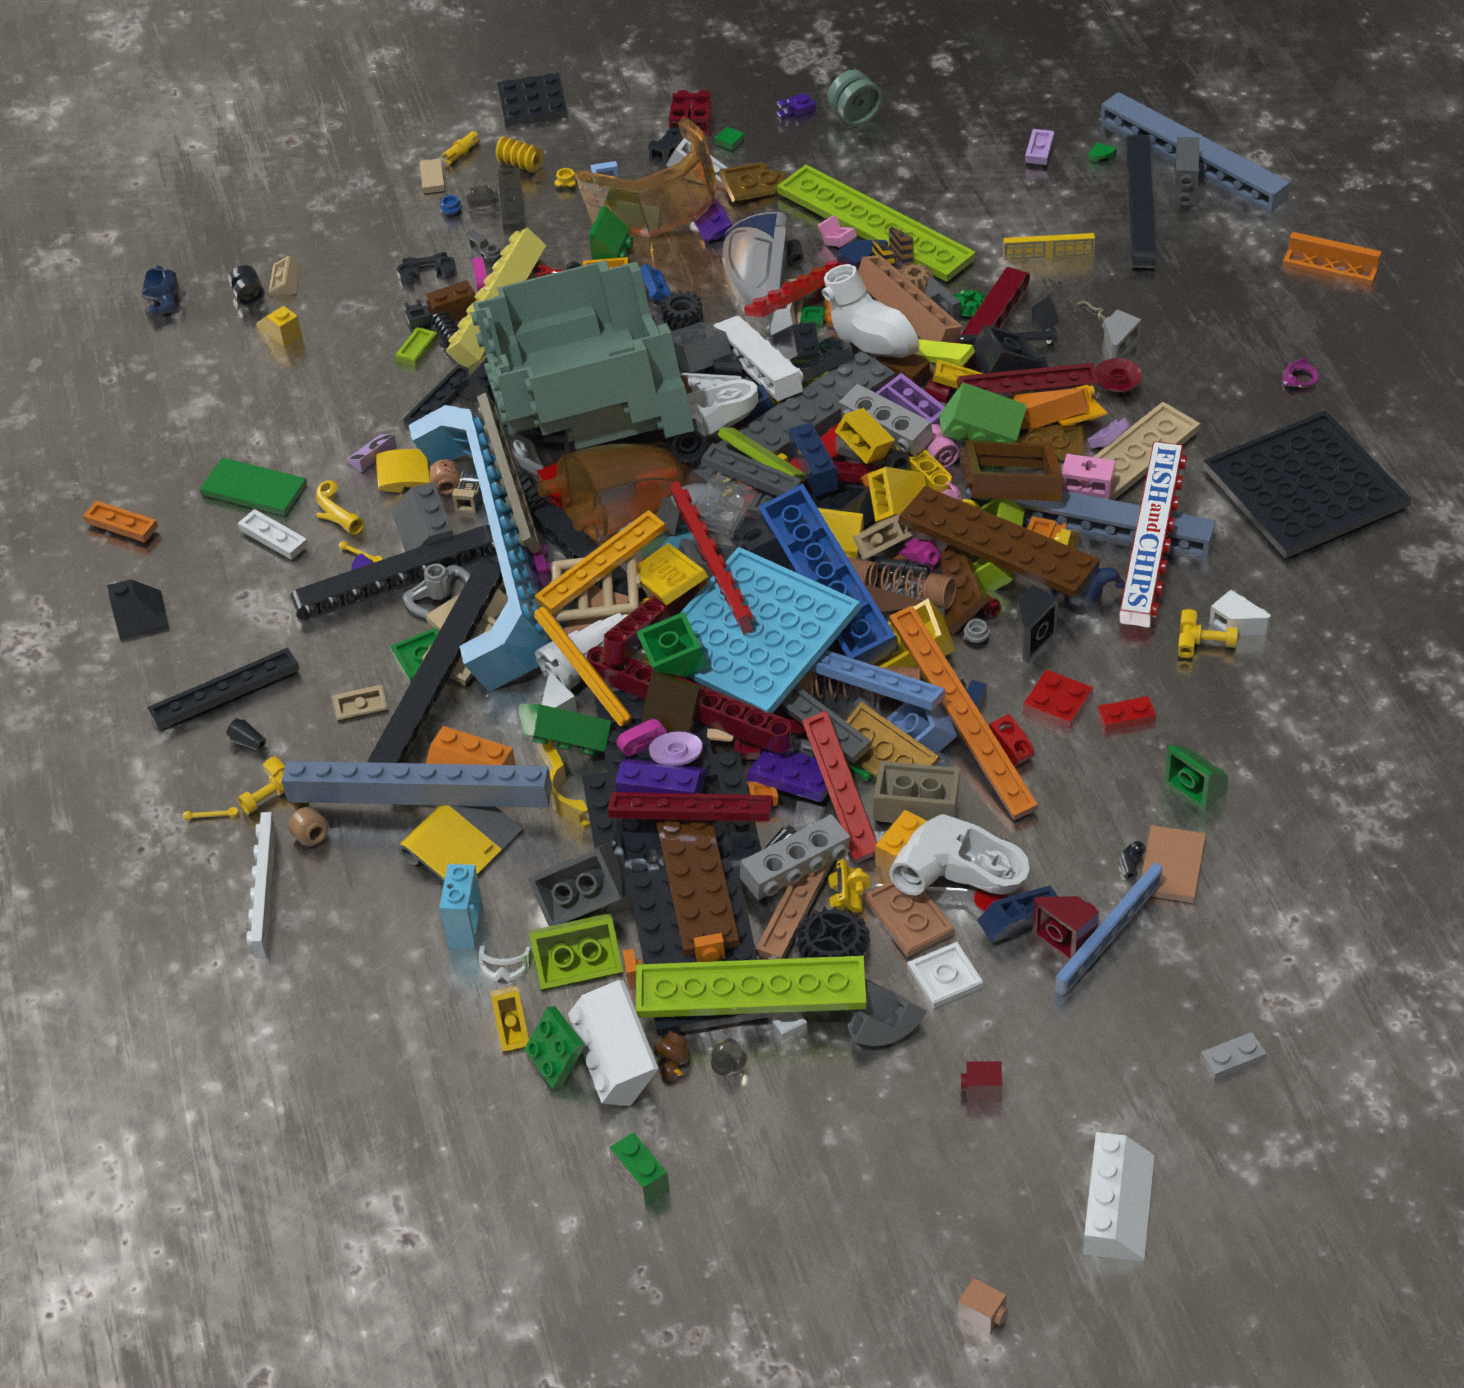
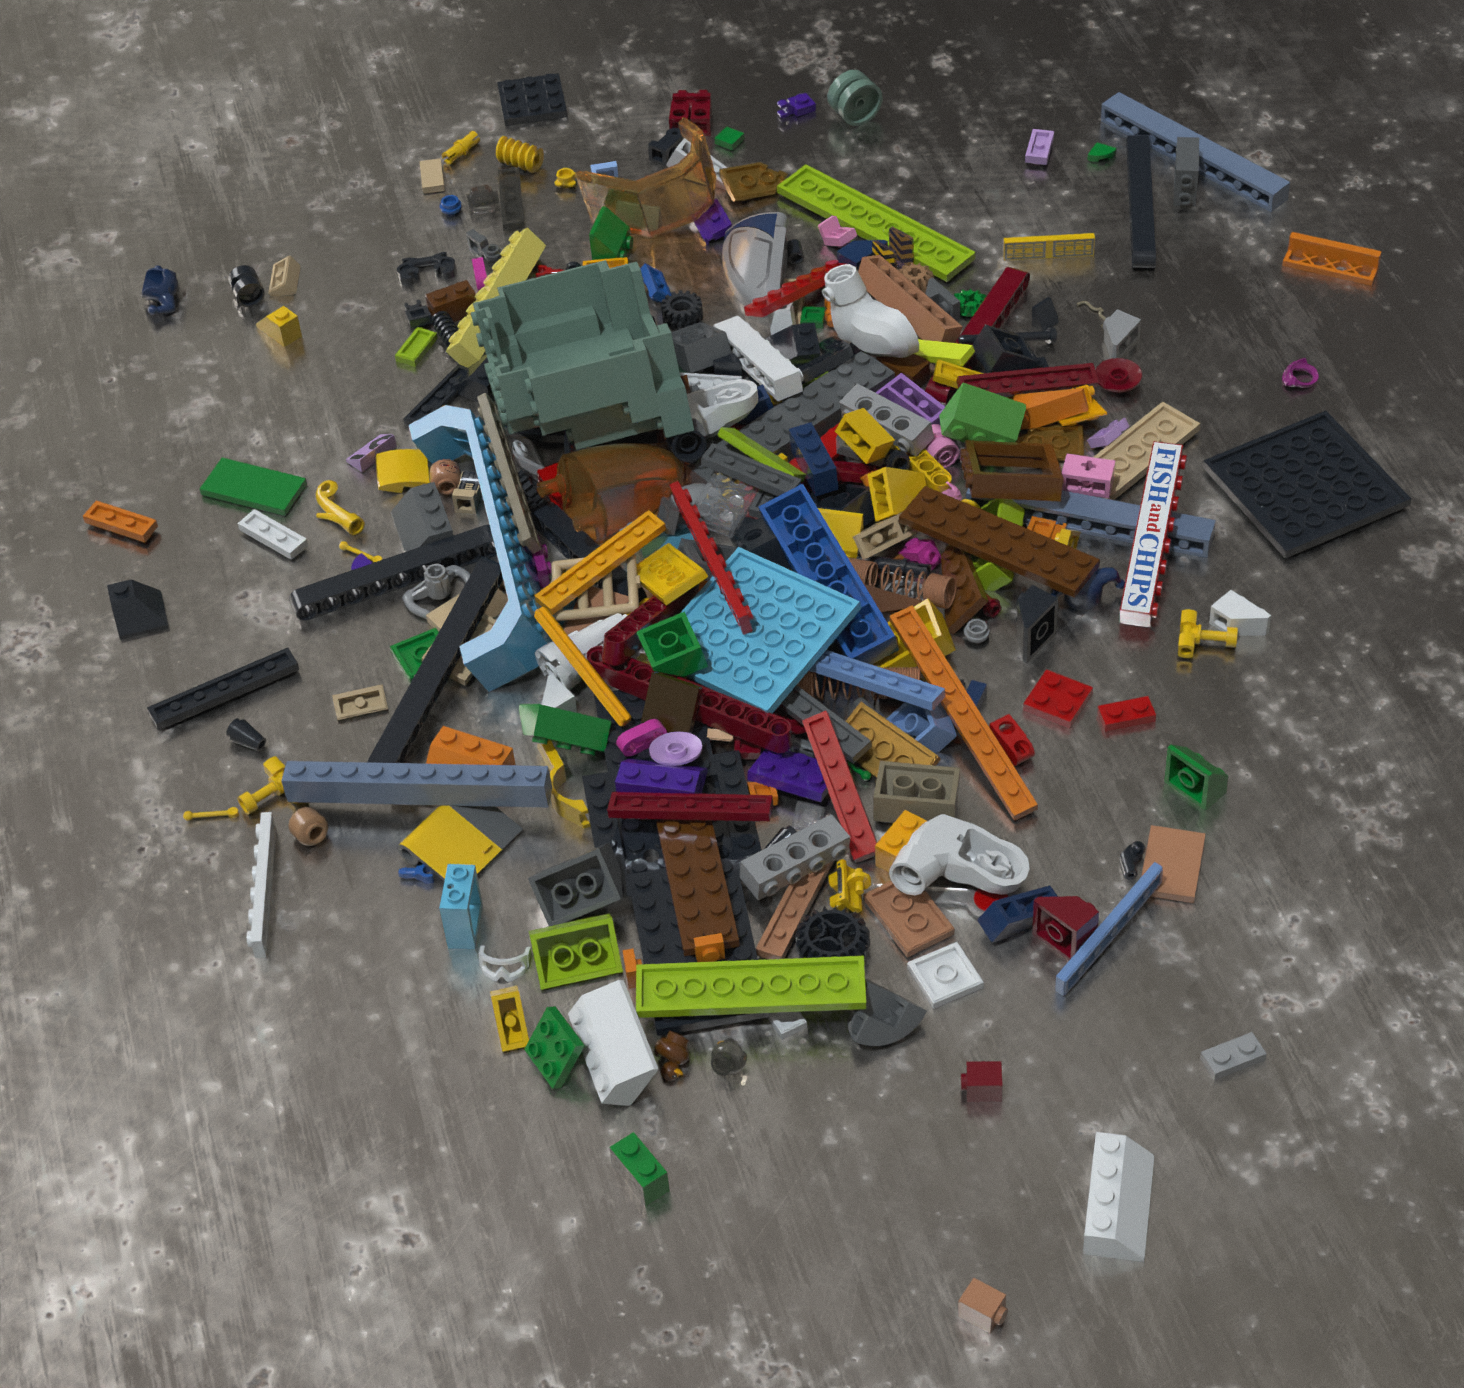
(418, 873): none -> blue piece

